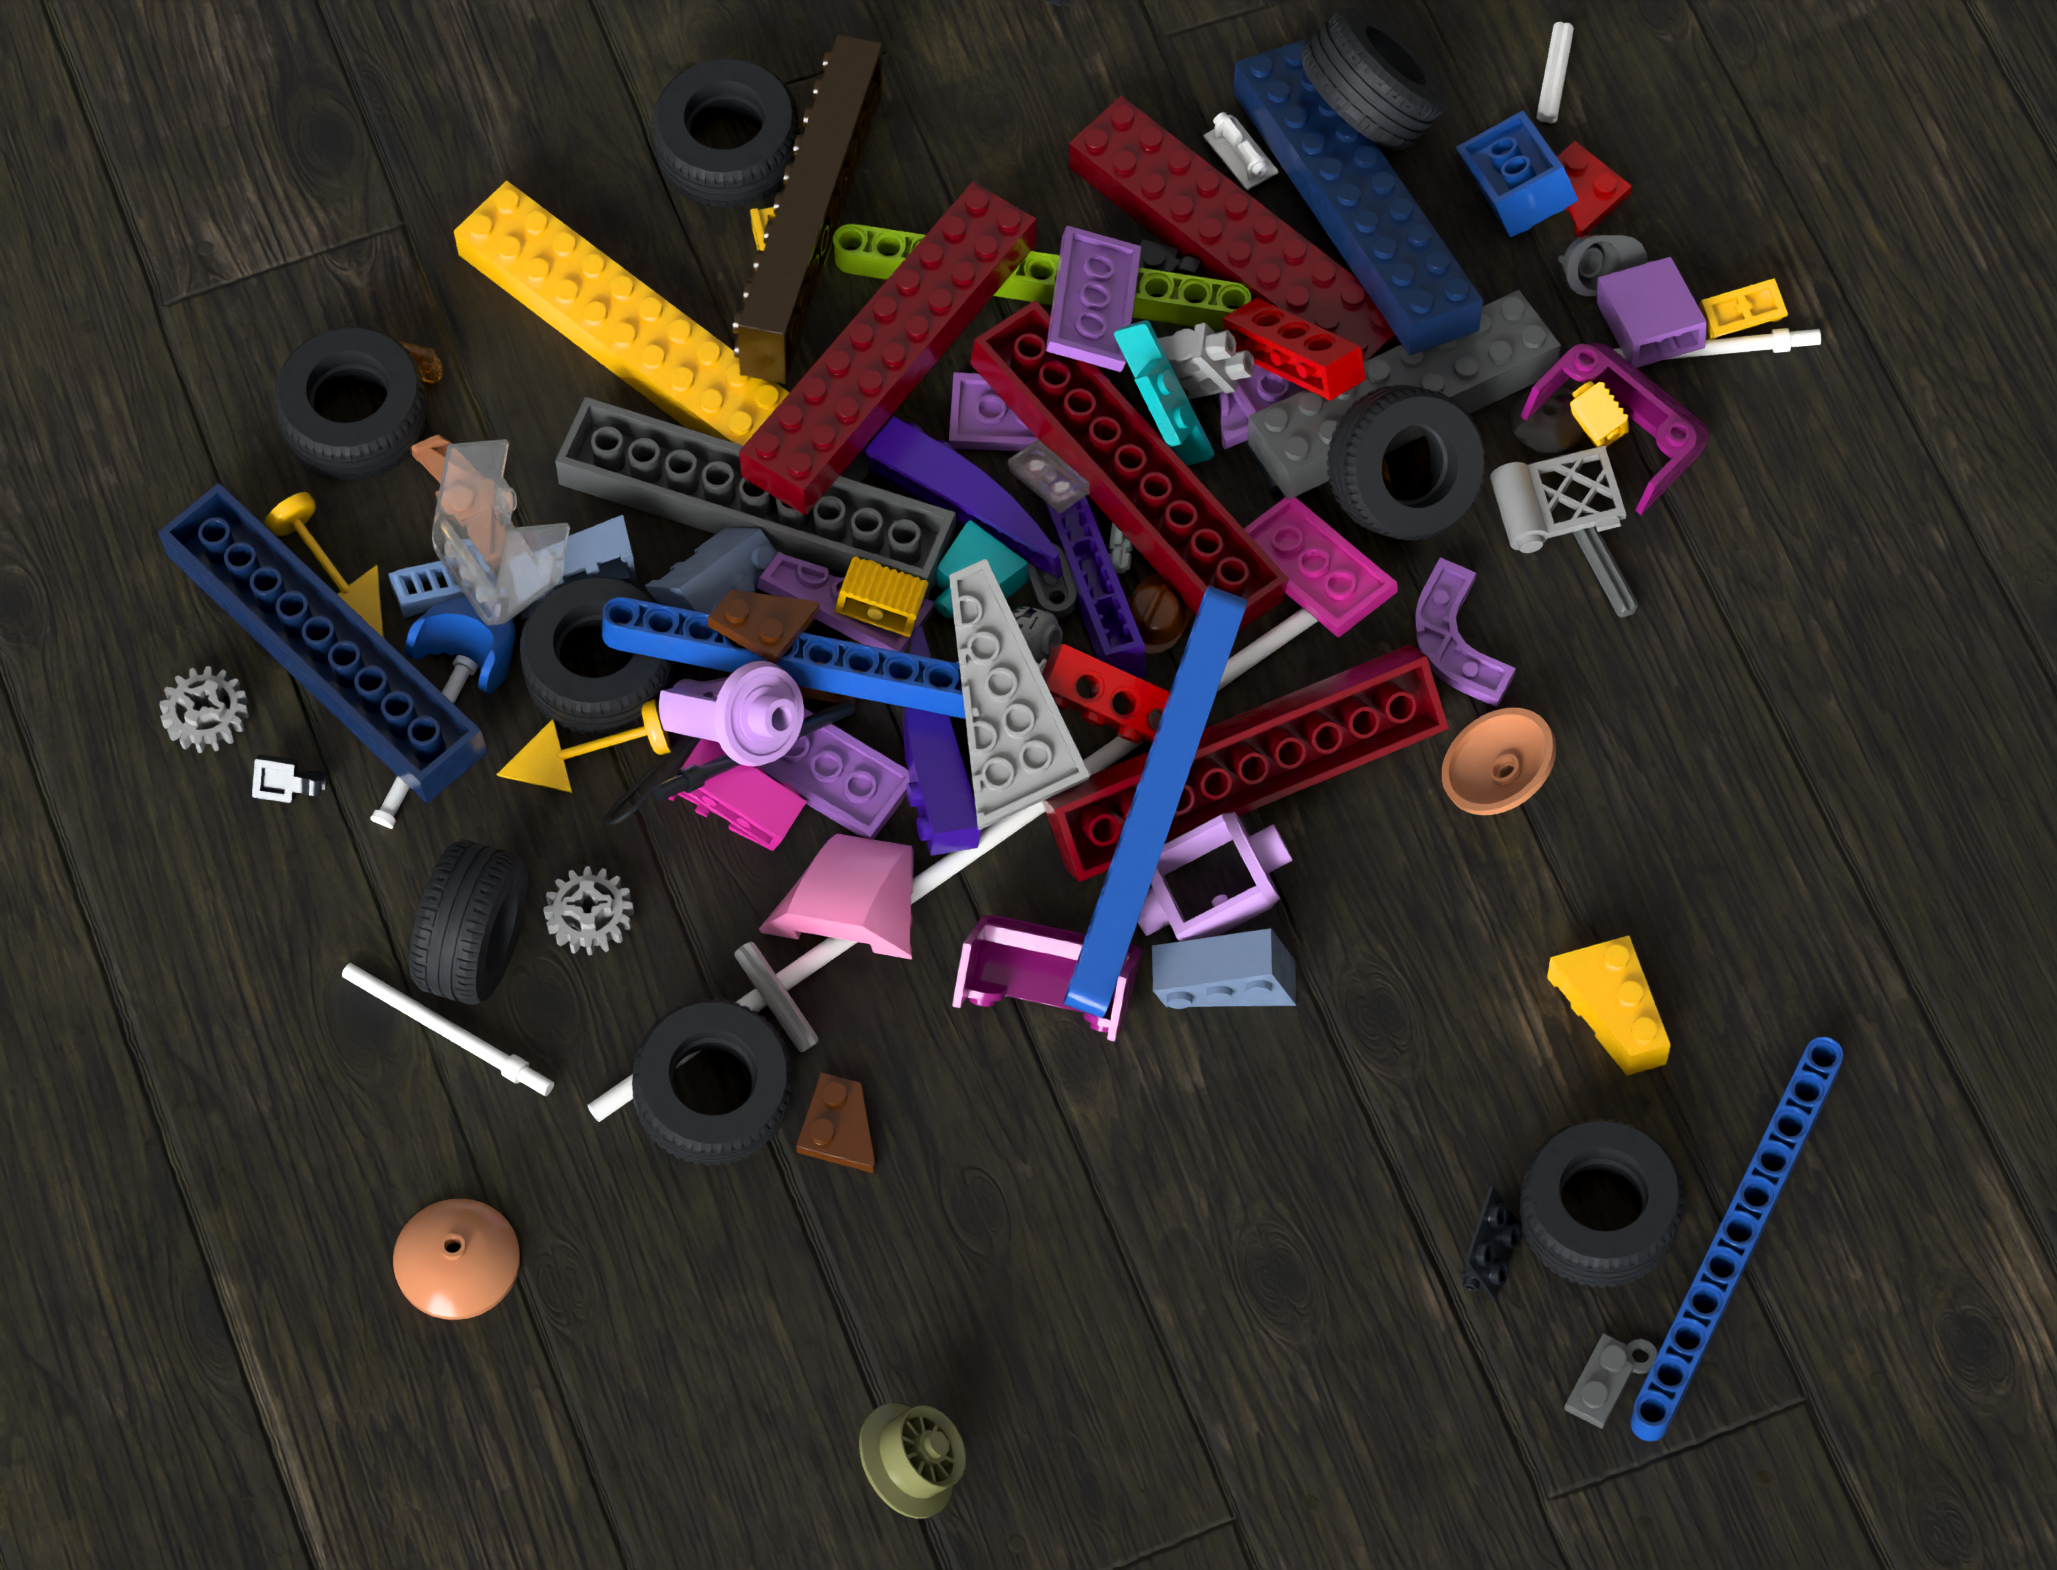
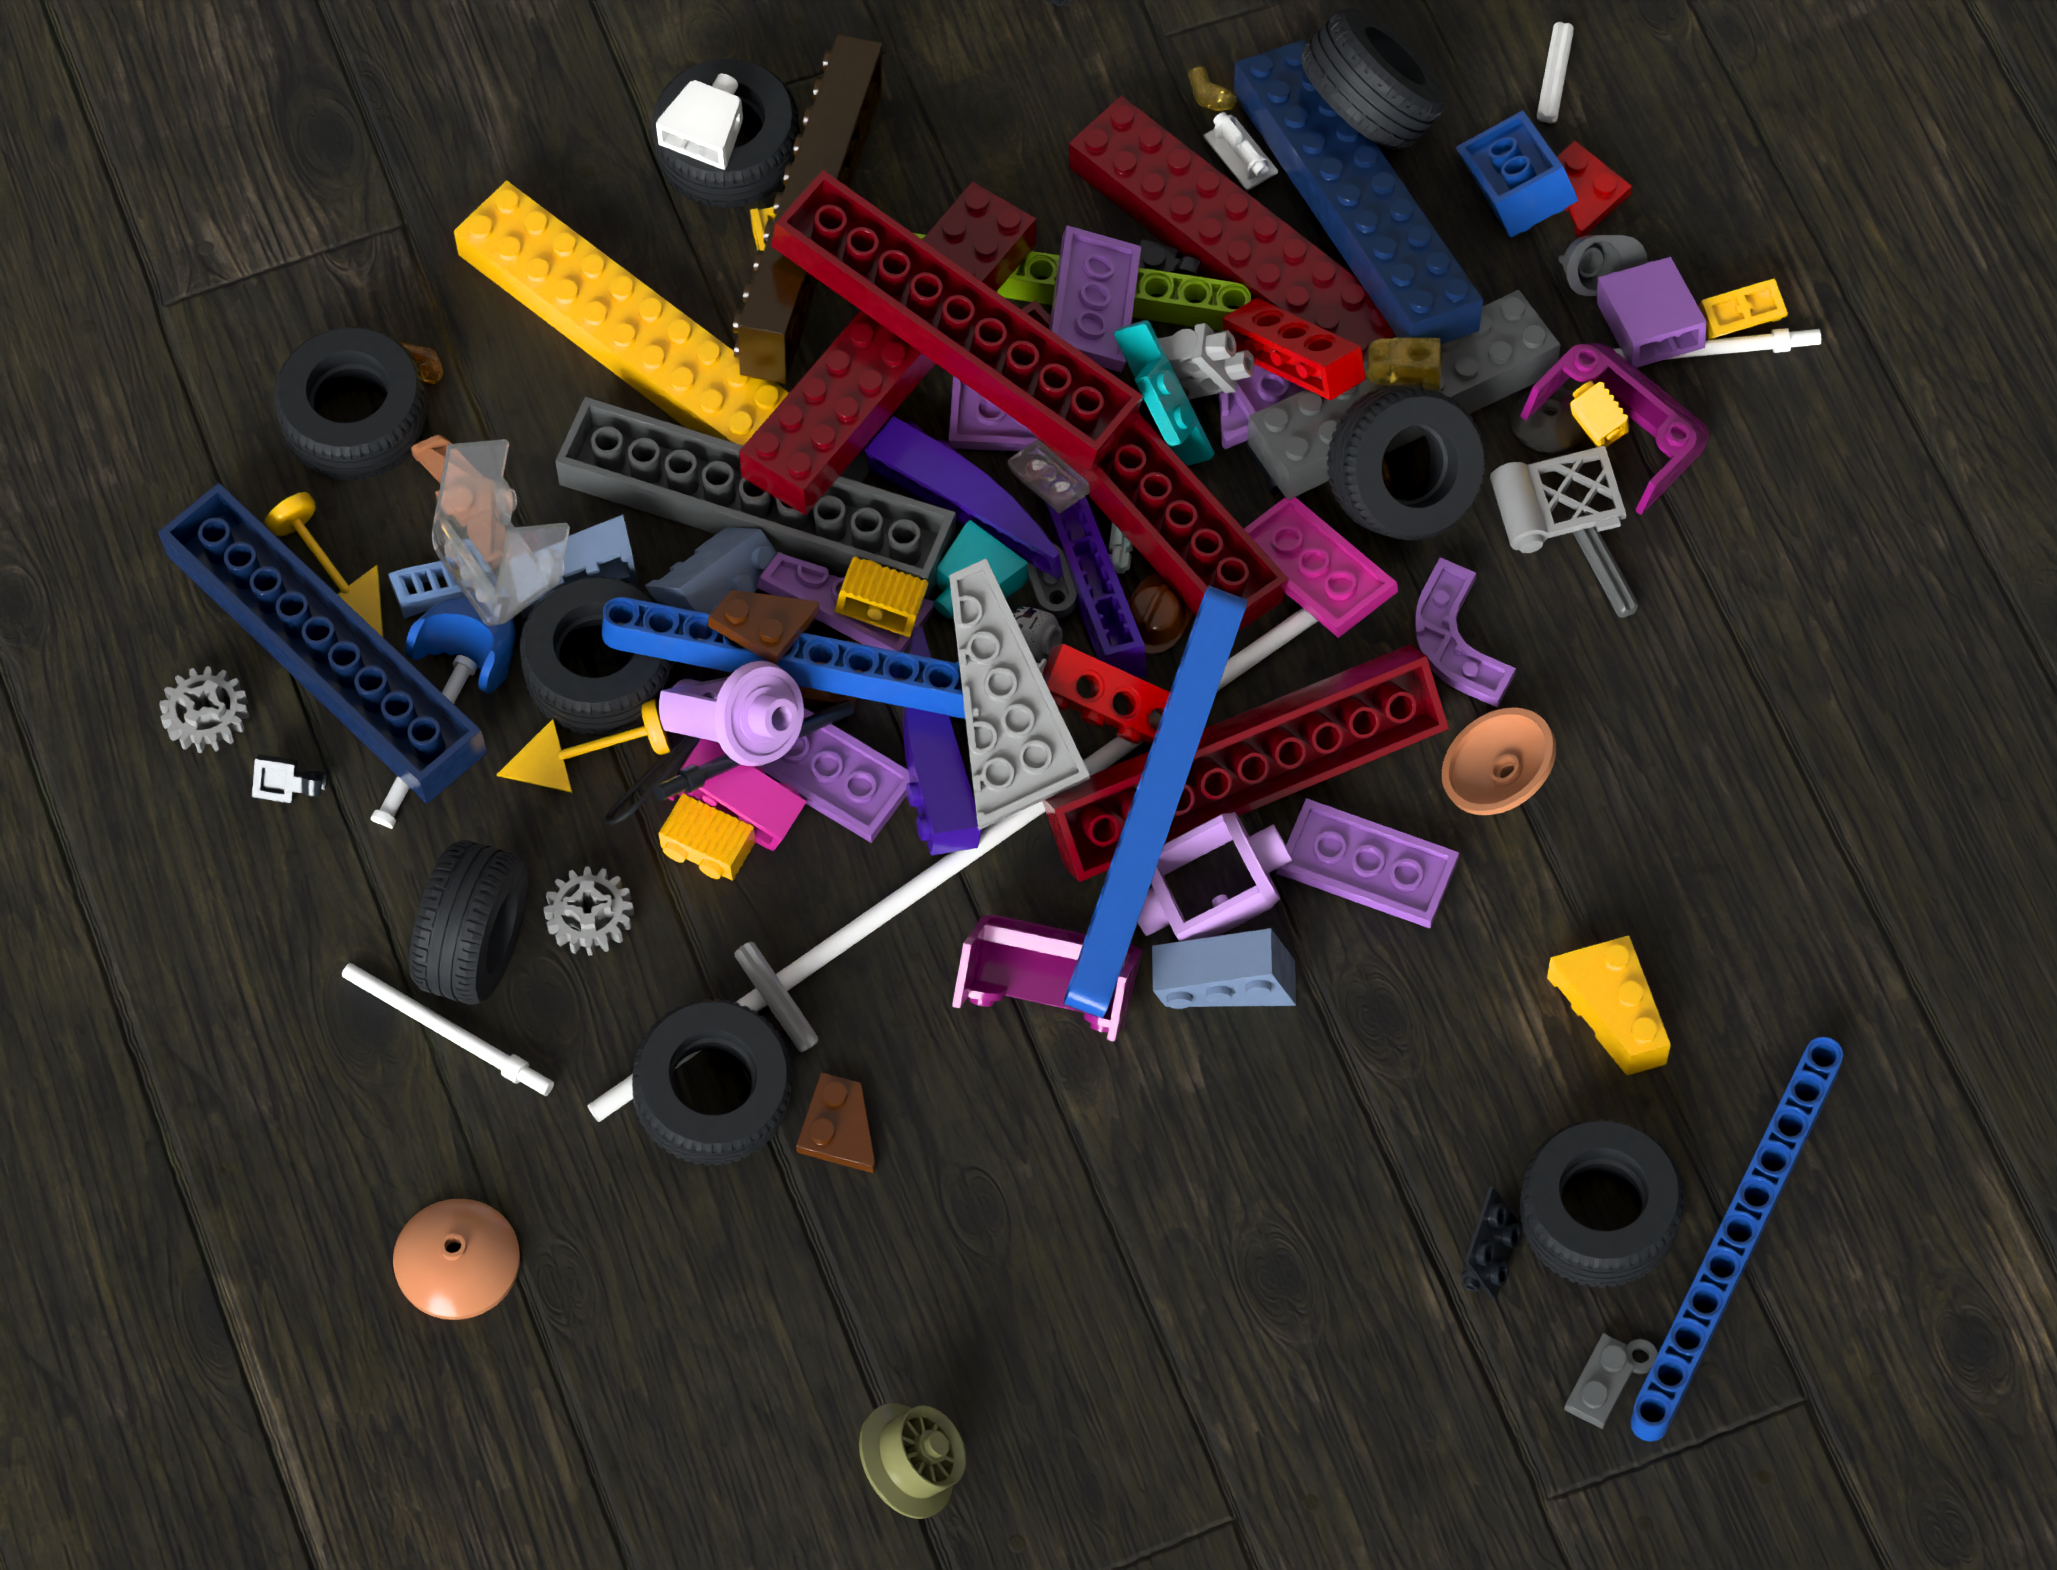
(703, 121): none -> white torso
(706, 838): none -> yellow brick
(852, 893): bright pink wedge -> none
(956, 320): none -> dark red brick
(1209, 94): none -> clear yellow arm
(1368, 863): none -> medium lavender plate
(1405, 361): none -> clear yellow leg

